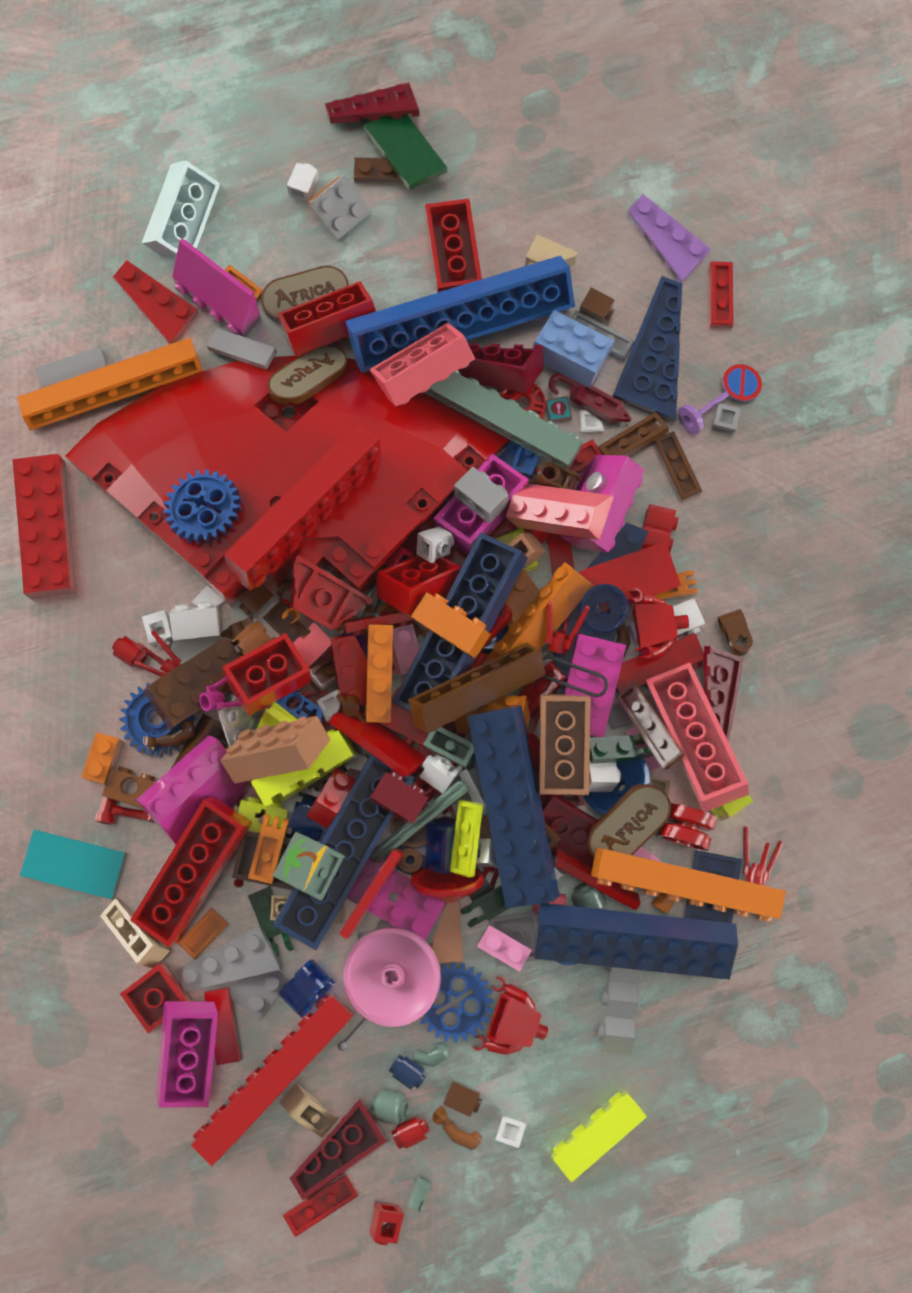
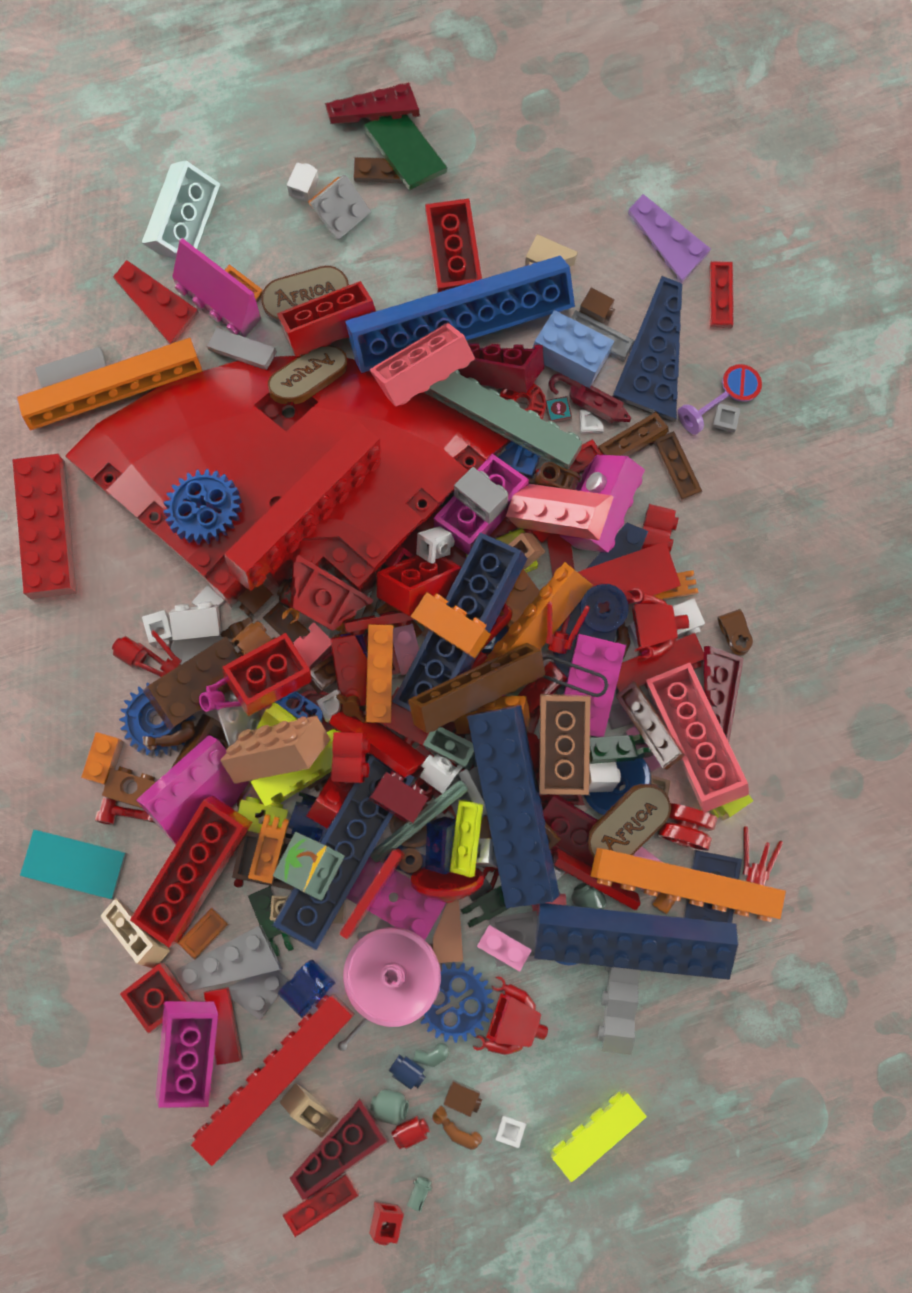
(349, 757): none -> red brick

